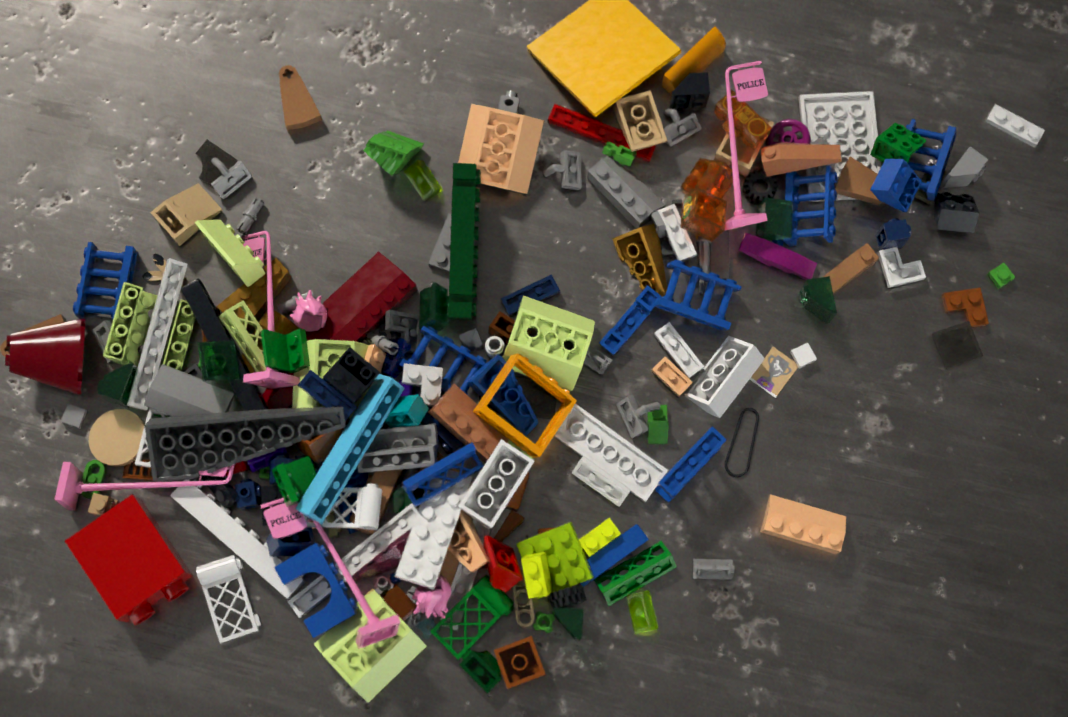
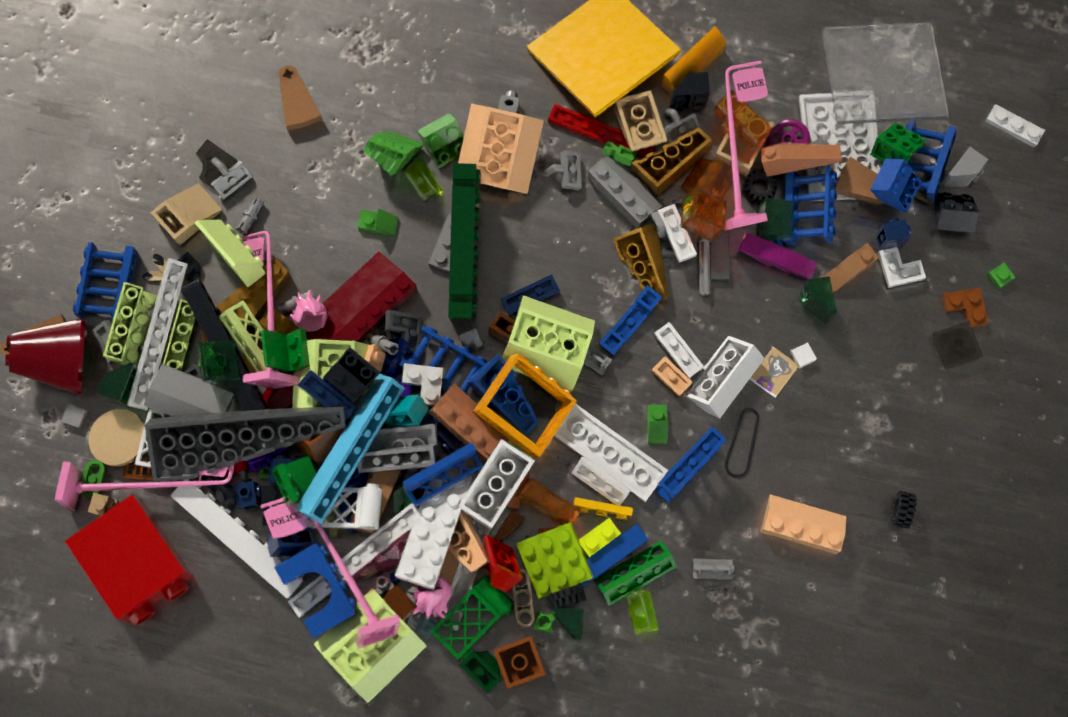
(193, 268): none -> black tile
(222, 572): white piece -> none
(378, 222): none -> bright green slope
(433, 307): clear green slope -> none
(442, 140): none -> bright green slope
(491, 342): white brick -> none
(537, 575): neon yellow brick -> none
(547, 502): none -> clear orange piece
(603, 509): none -> yellow plate
(633, 415): light grey plate -> none
(668, 164): none -> pearl gold wedge
(684, 308): blue fence -> none
(884, 73): none -> clear tile
(903, 509): none -> black tyre

